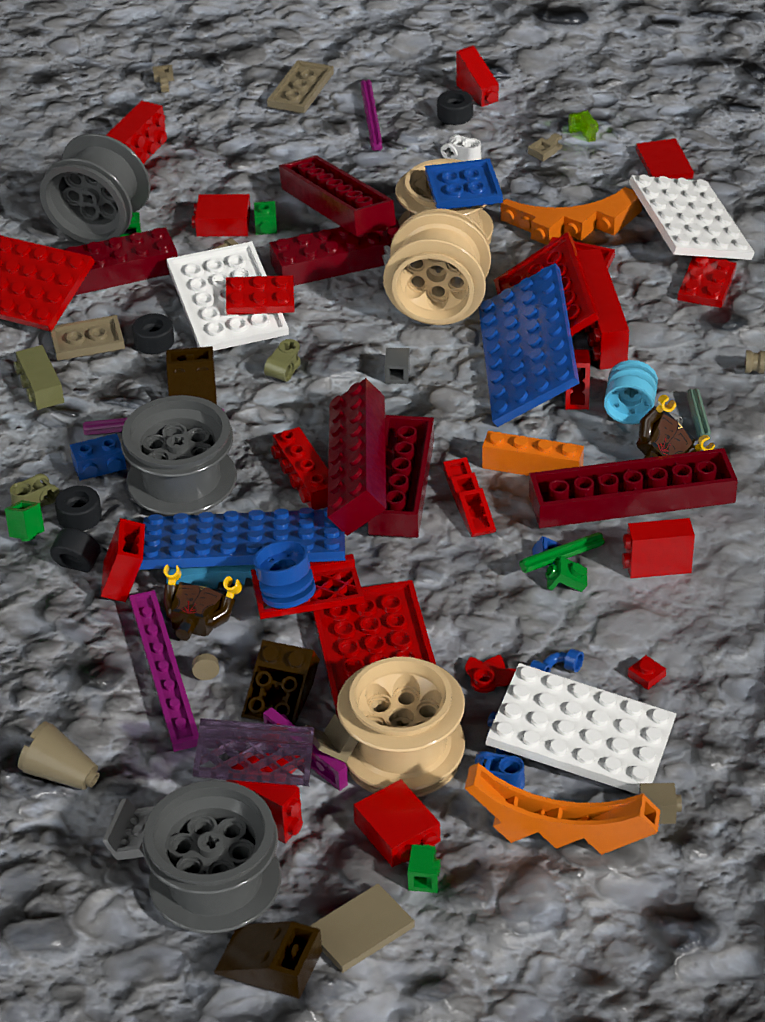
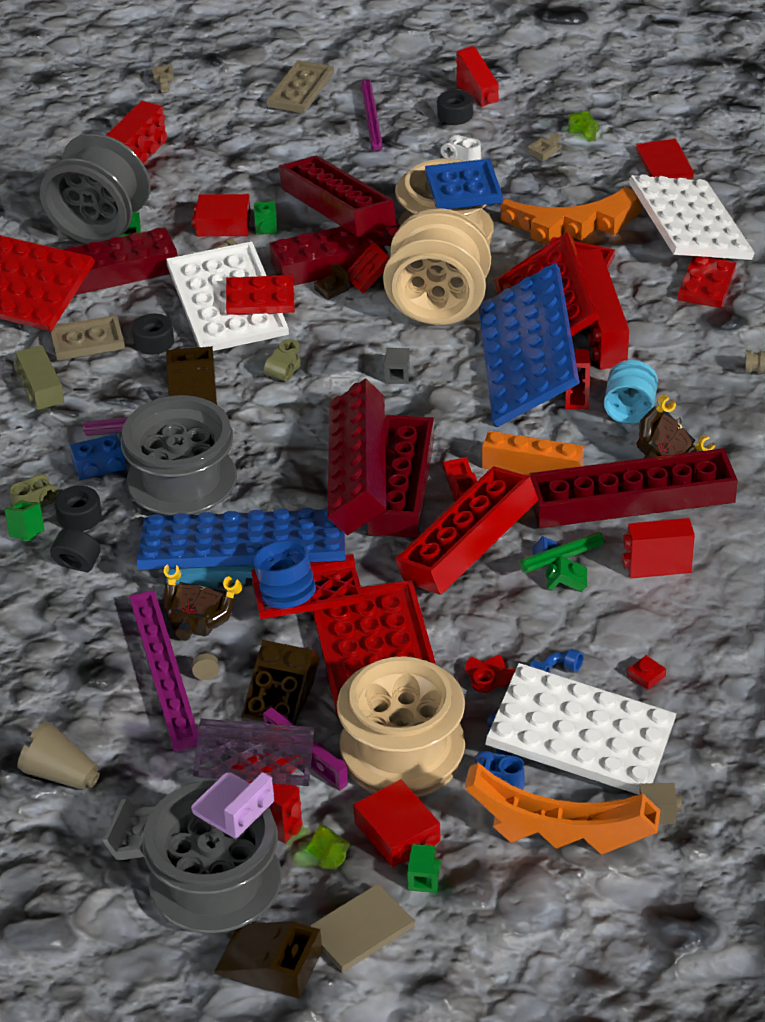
(123, 560): red brick -> none
(234, 803): none -> lavender bracket
(303, 466): red brick -> none
(328, 848): none -> clear neon green bracket
(333, 284): none -> dark brown bracket
(334, 740): dark tan panel -> none
(368, 267): none -> red plate
(467, 529): none -> red brick
(698, 413): sand green axle -> none

